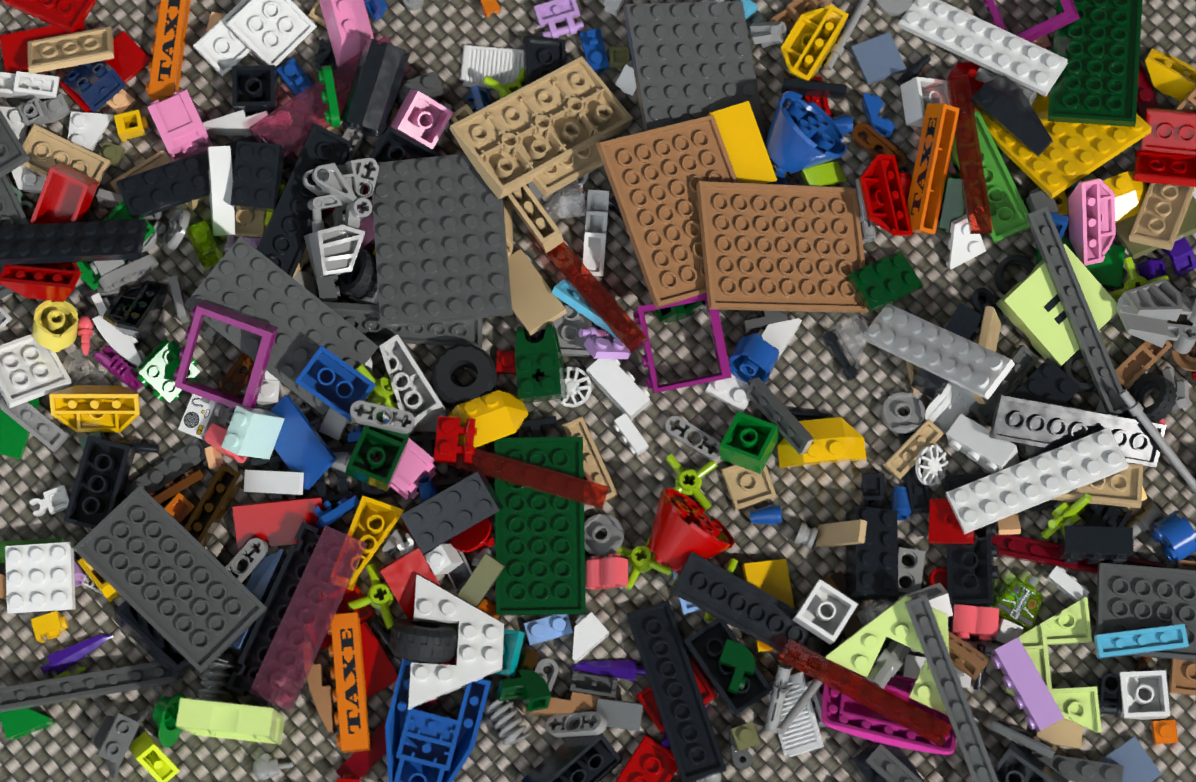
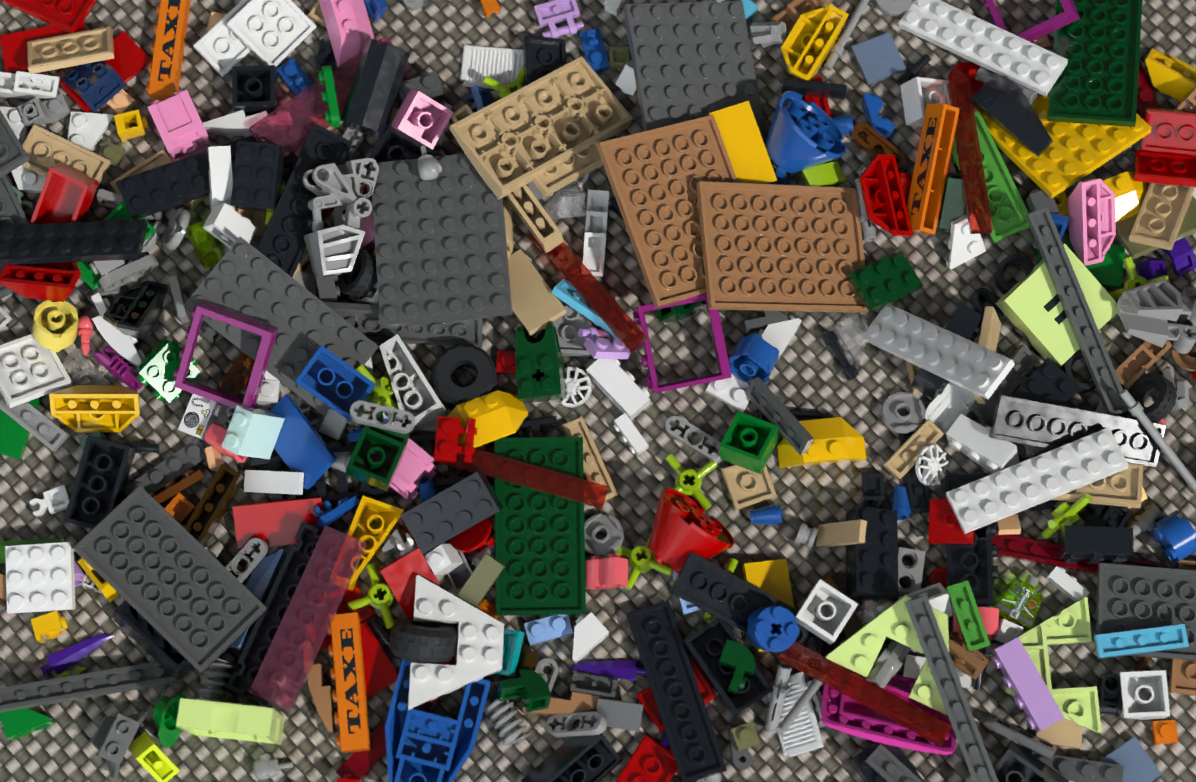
(229, 225): none -> white brick
(428, 166): none -> light grey piece
(784, 629): none -> blue brick
(968, 616): none -> bright green plate

